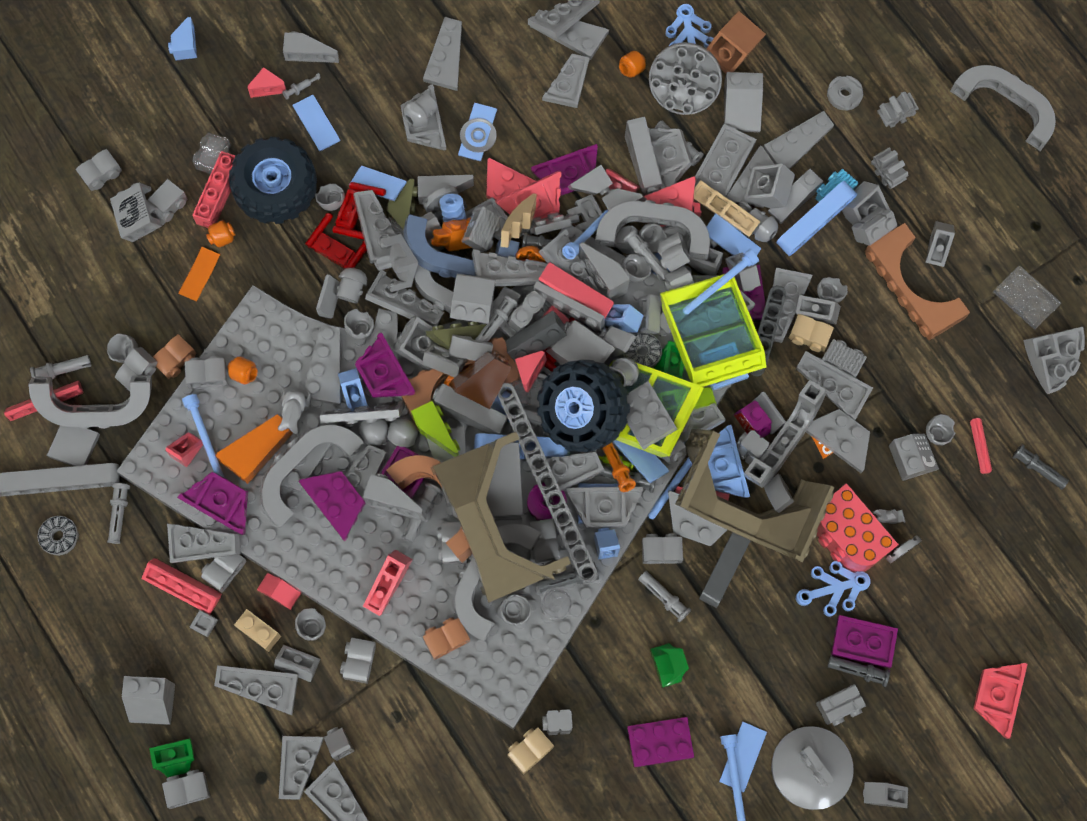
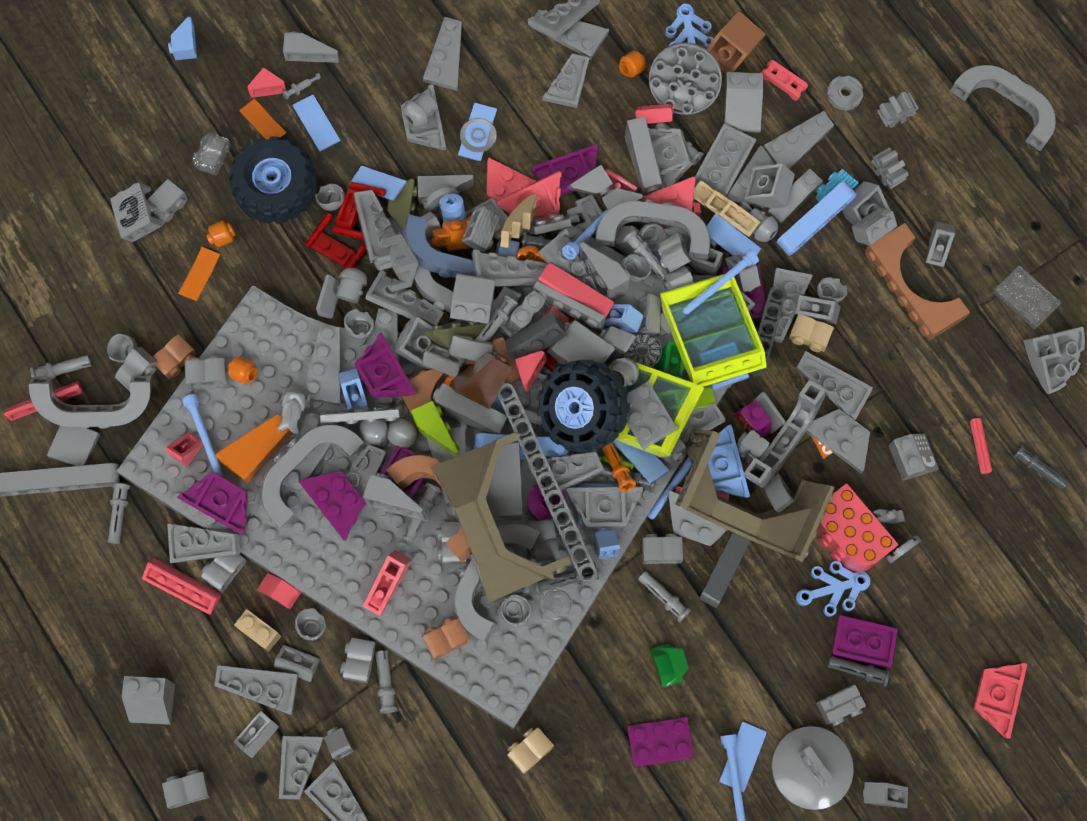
(50, 527): tile -> none
(99, 170): light grey brick -> none
(173, 758): green slope -> none
(203, 623): light grey tile -> none
(215, 192): coral brick -> none
(256, 734): none -> light grey slope
(262, 120): none -> orange sticker
(386, 691): none -> light grey pin
(557, 722): light grey brick -> none
(656, 113): none -> coral slope
(784, 79): none -> coral plate
(844, 358): light grey brick -> none
(940, 429): light grey hair -> none

